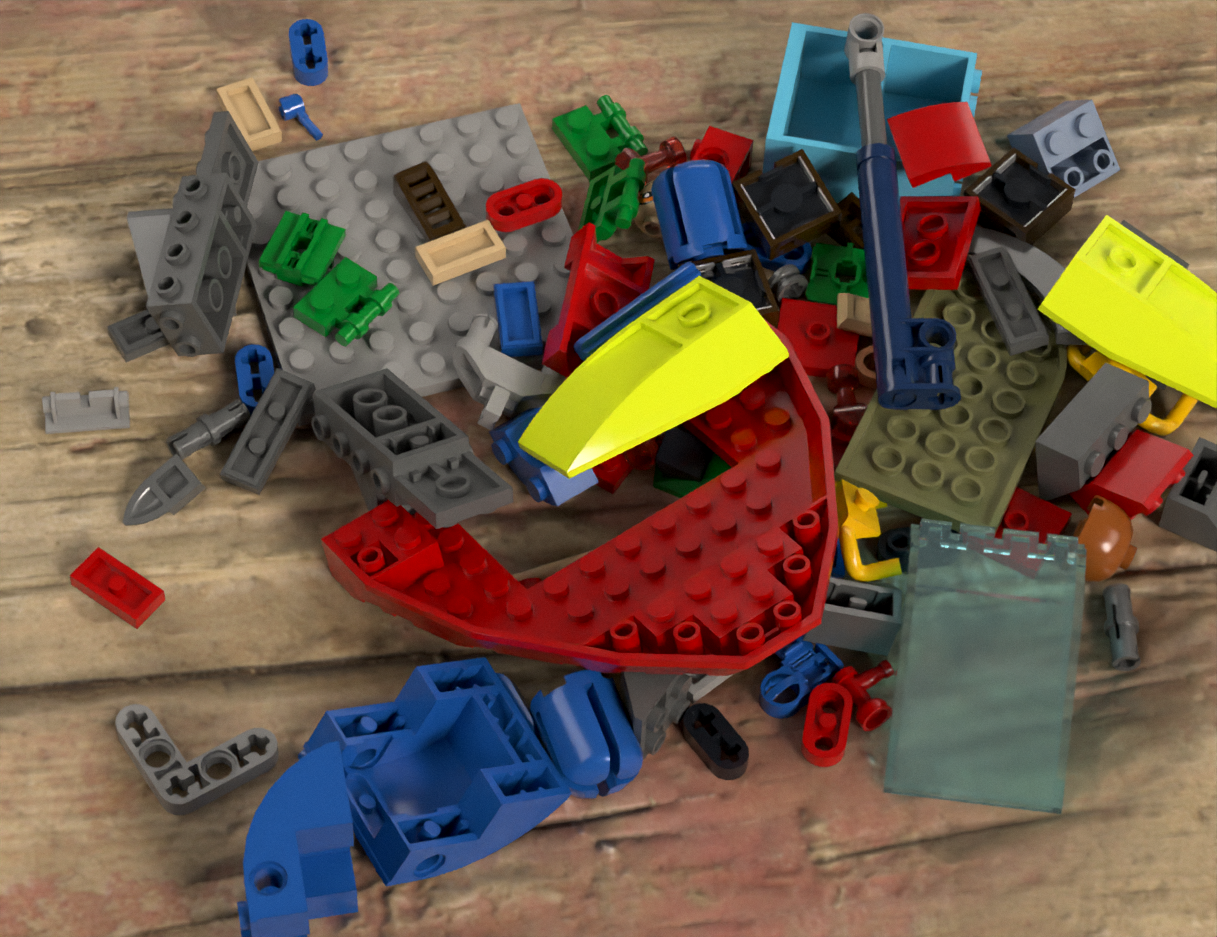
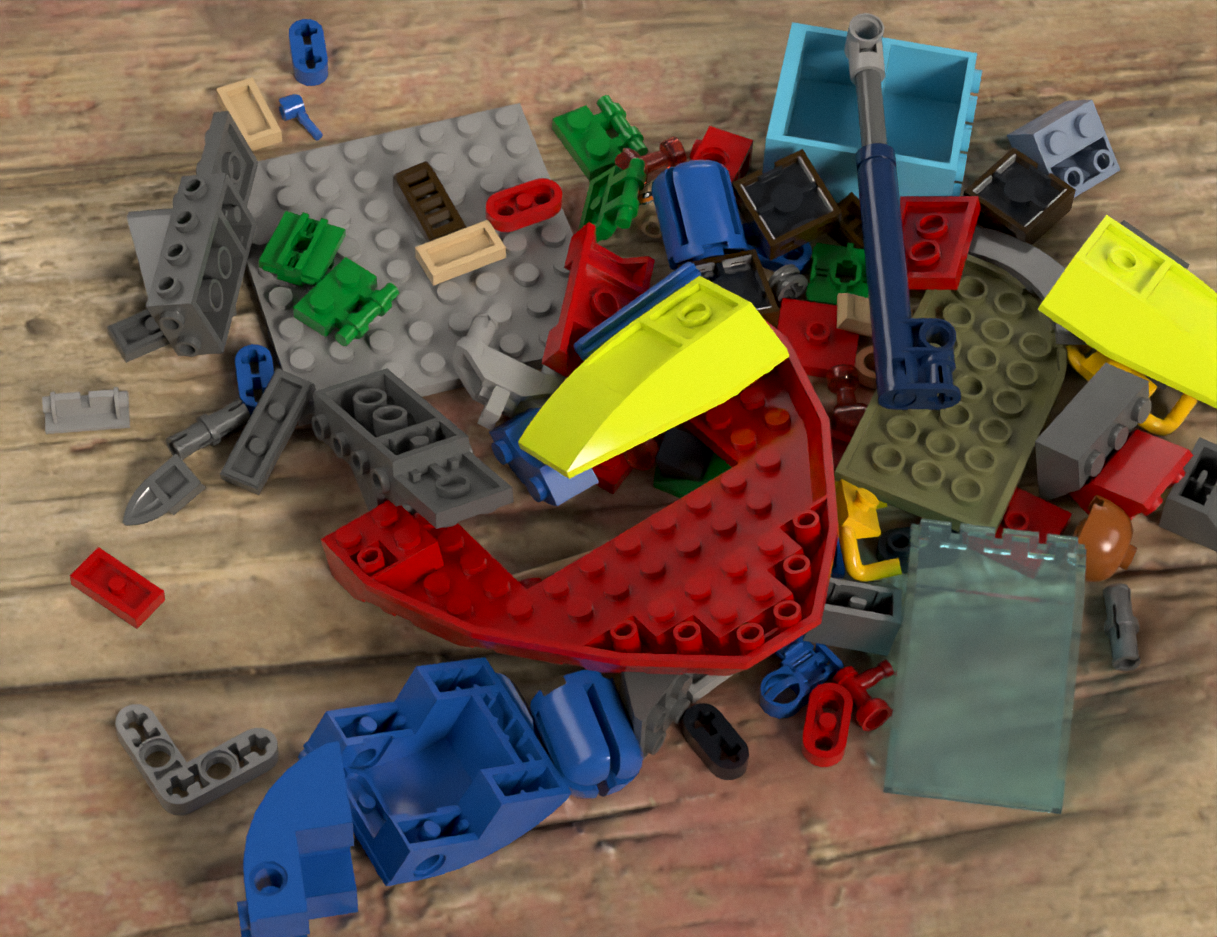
(518, 319): blue tile -> none
(939, 142): red slope -> none
(1007, 300): dark grey tile -> none

